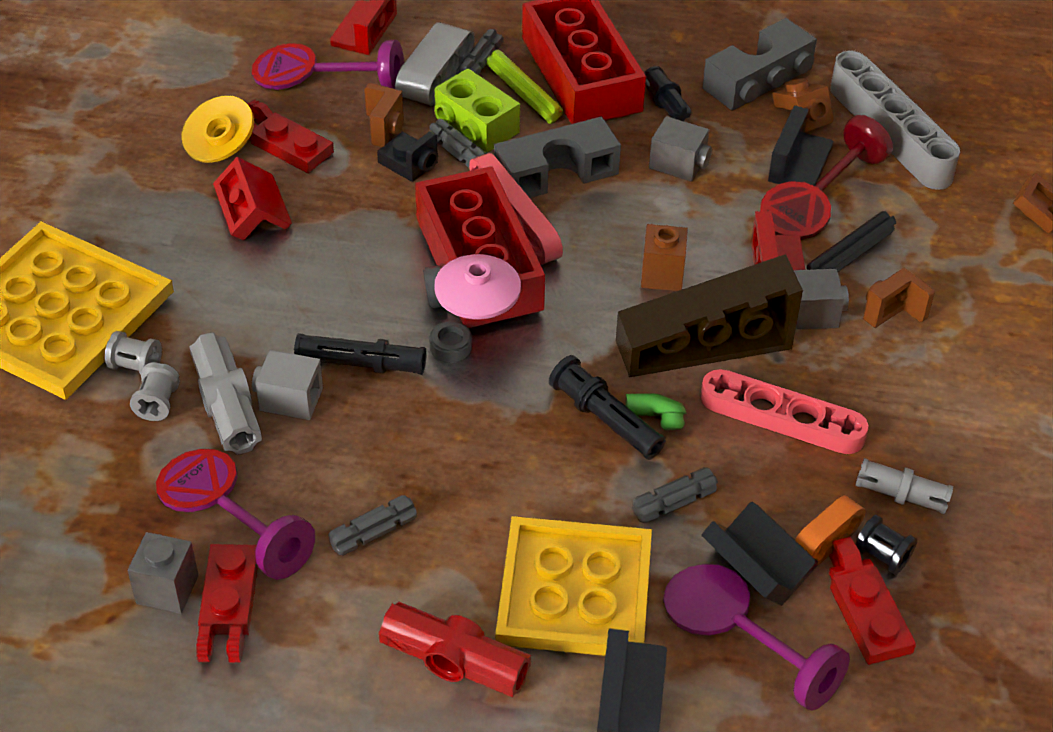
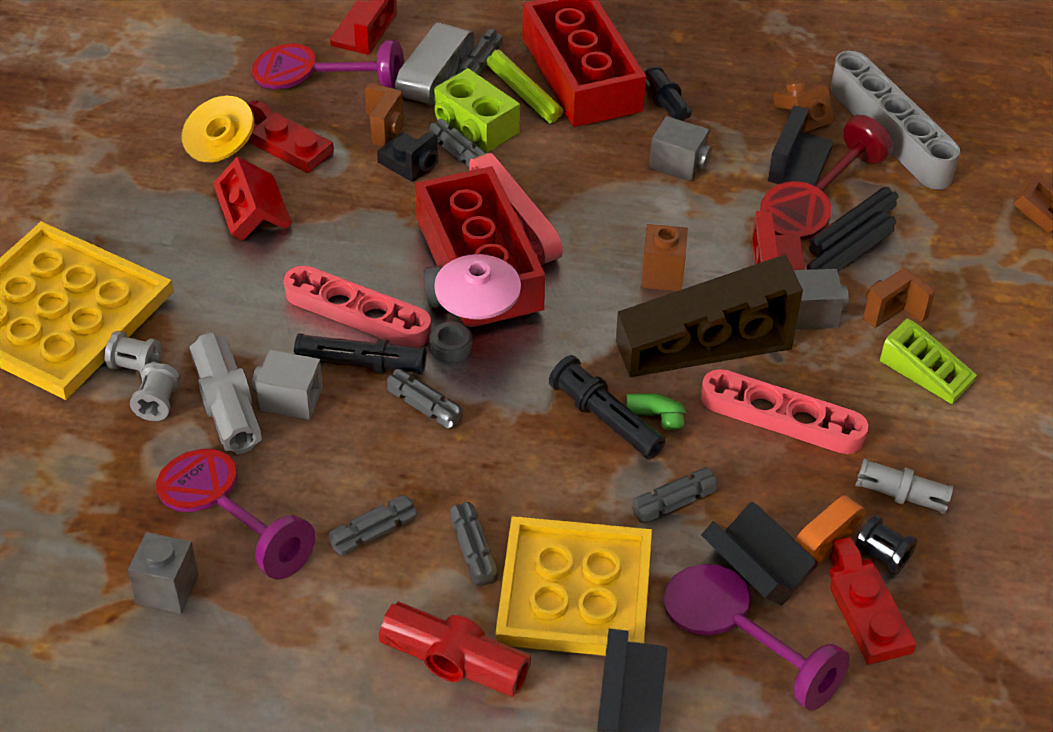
(227, 599): red hinge -> none
(400, 325): none -> coral beam
(424, 398): none -> dark grey axle
(473, 543): none -> dark grey axle
(582, 147): dark grey arch -> none
(740, 78): dark grey arch -> none
(880, 201): none -> black axle
(912, 340): none -> lime slope

